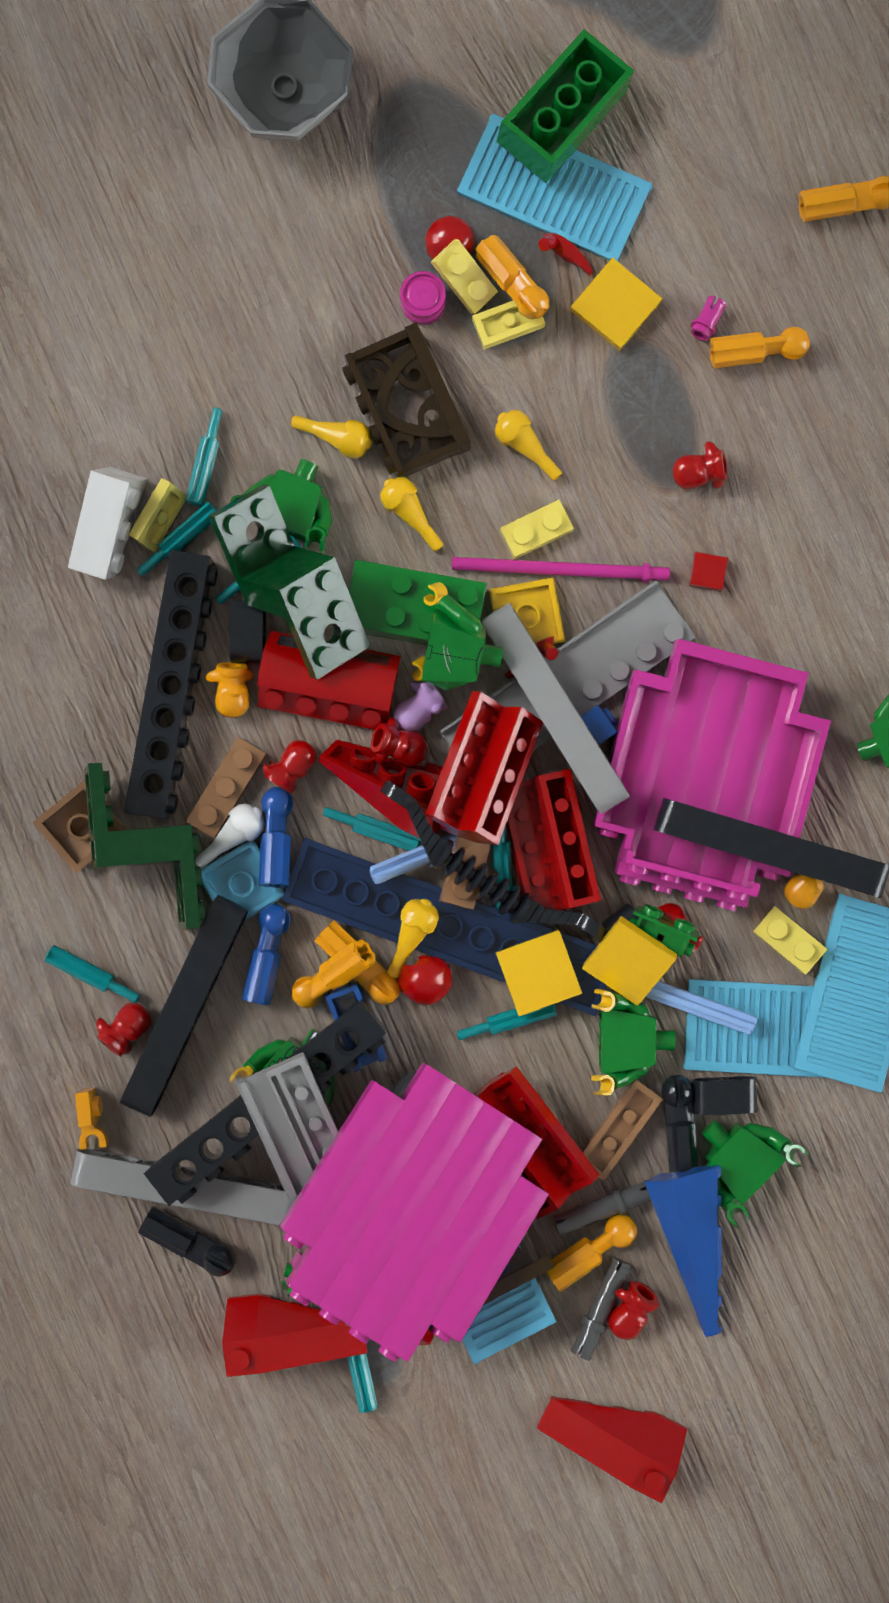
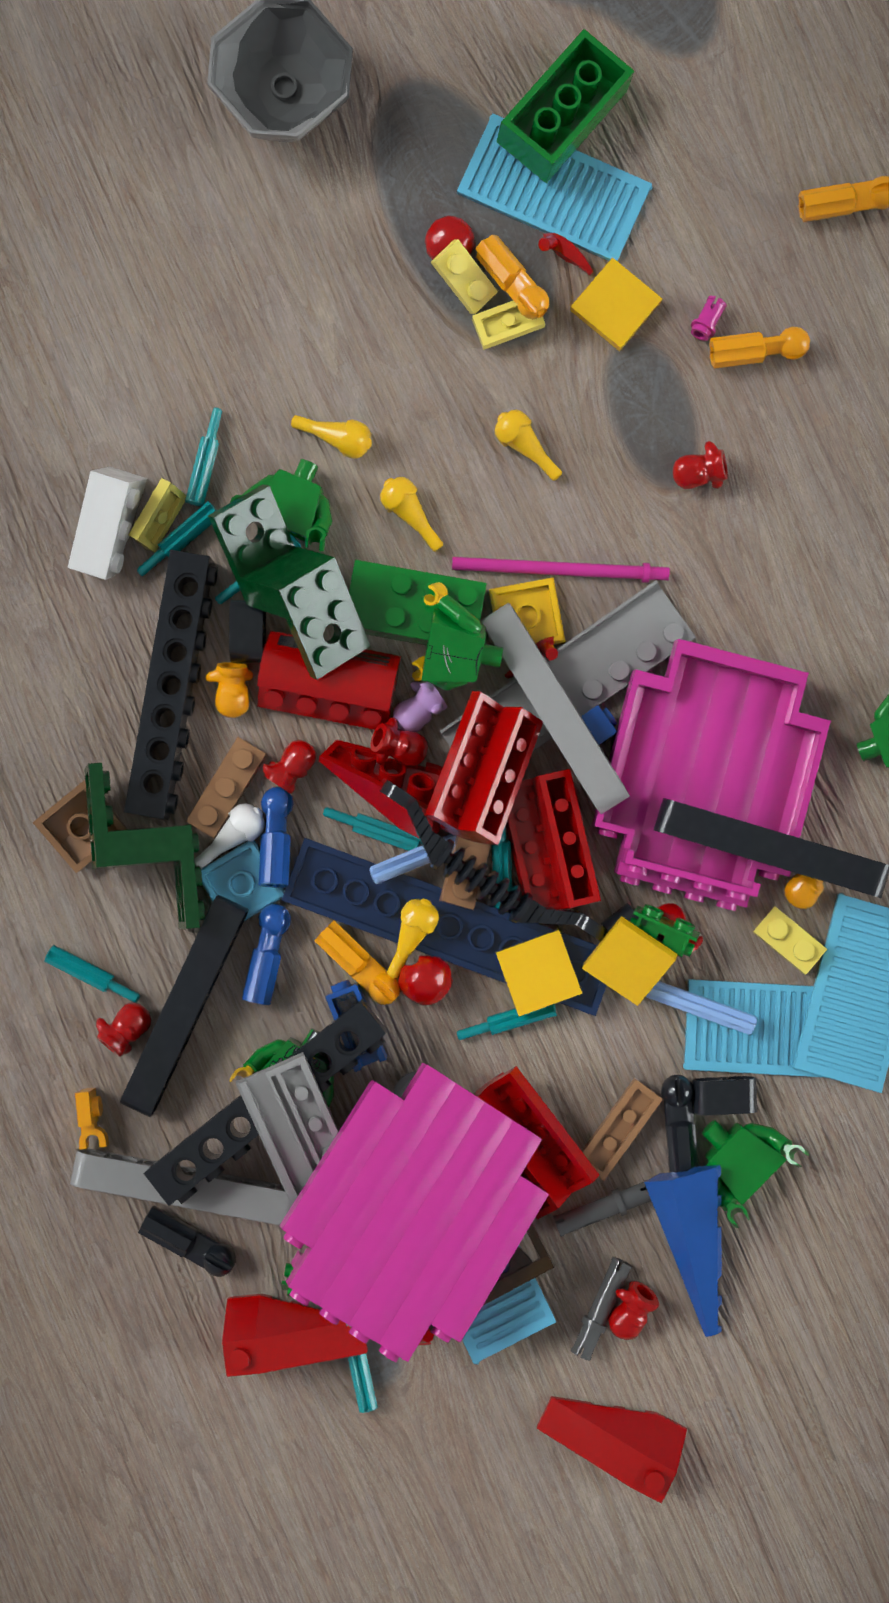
(333, 973): light orange piece -> none
(418, 359): dark brown fence -> none
(423, 297): dark pink wheel -> none
(536, 529): light yellow plate -> none
(587, 1253): light orange piece -> none
(626, 1041): green torso -> none
(708, 571): red tile -> none

